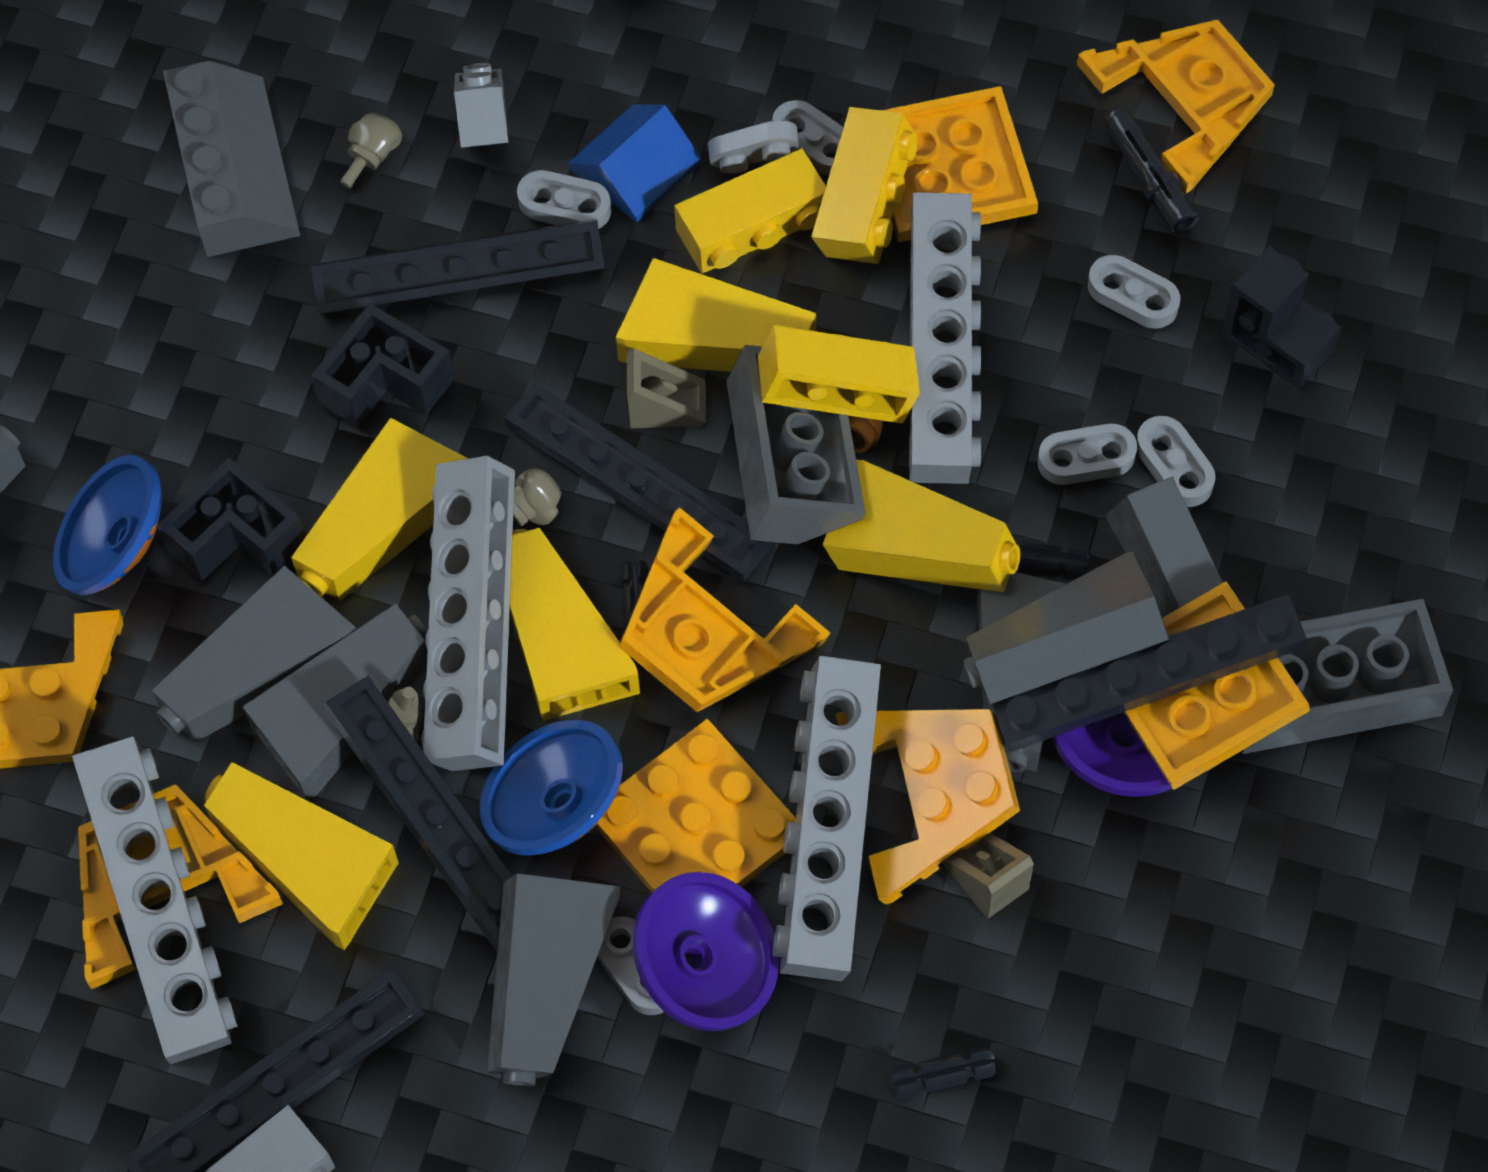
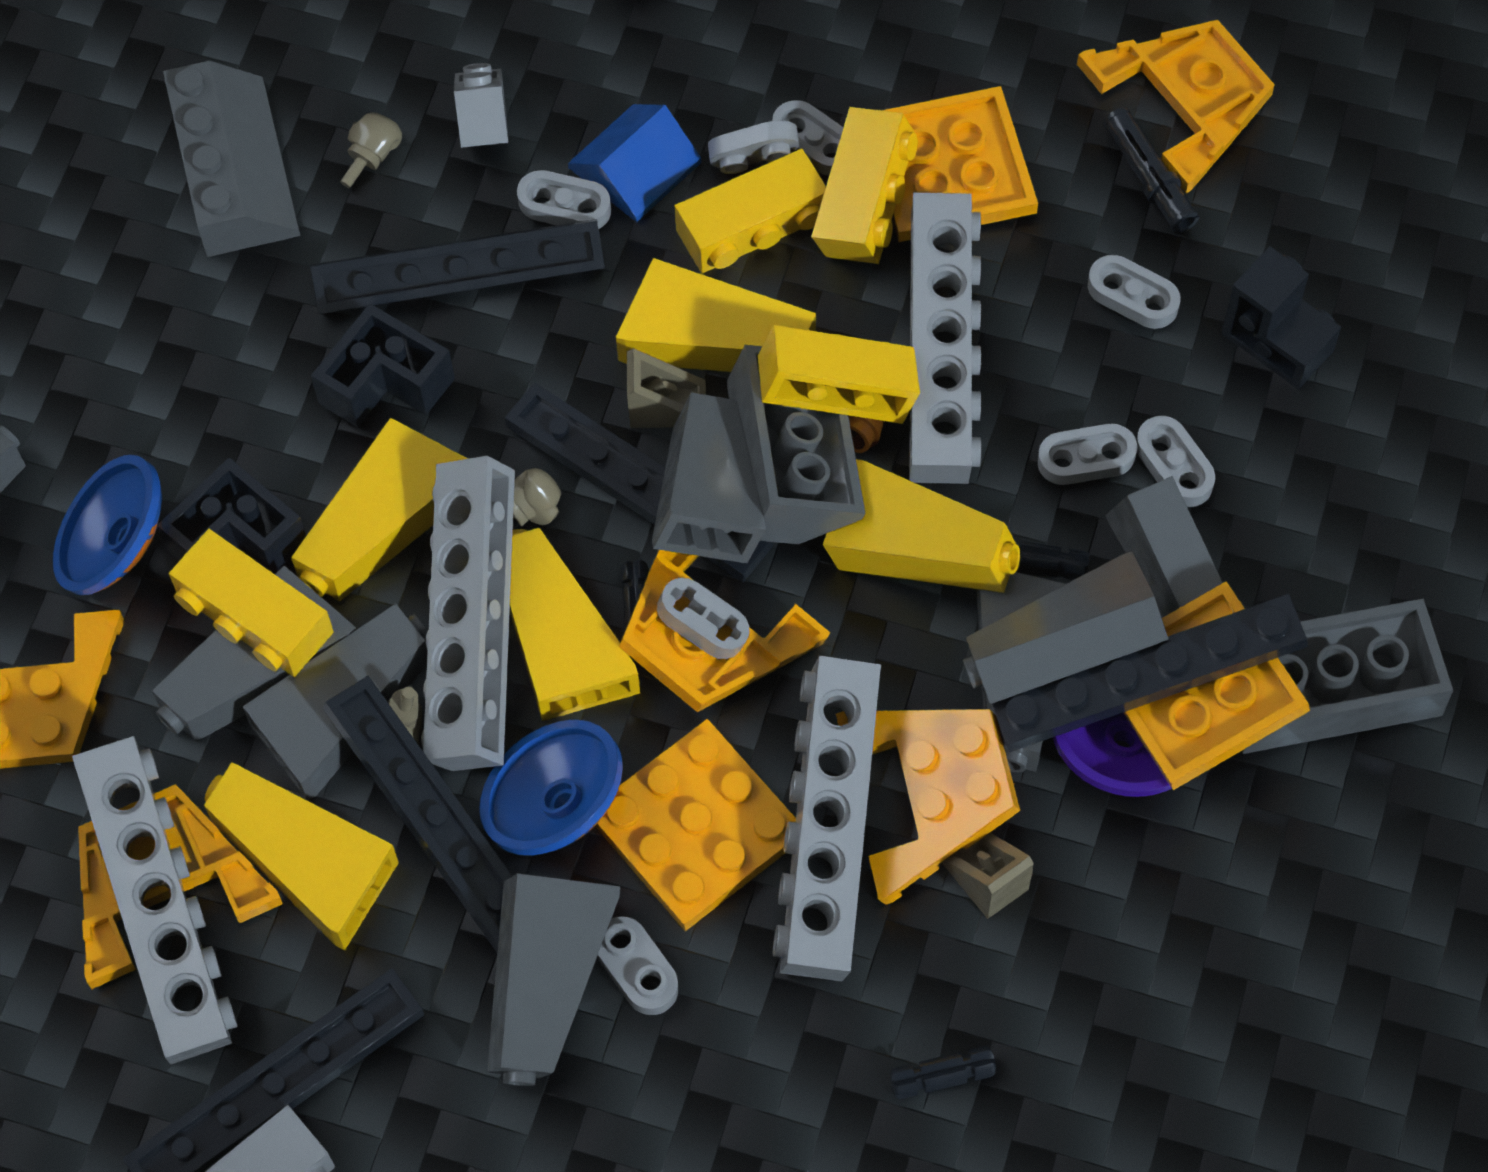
(250, 604): none -> yellow brick
(703, 618): none -> light grey beam
(709, 485): none -> dark grey slope
(723, 936): dark purple dish -> none

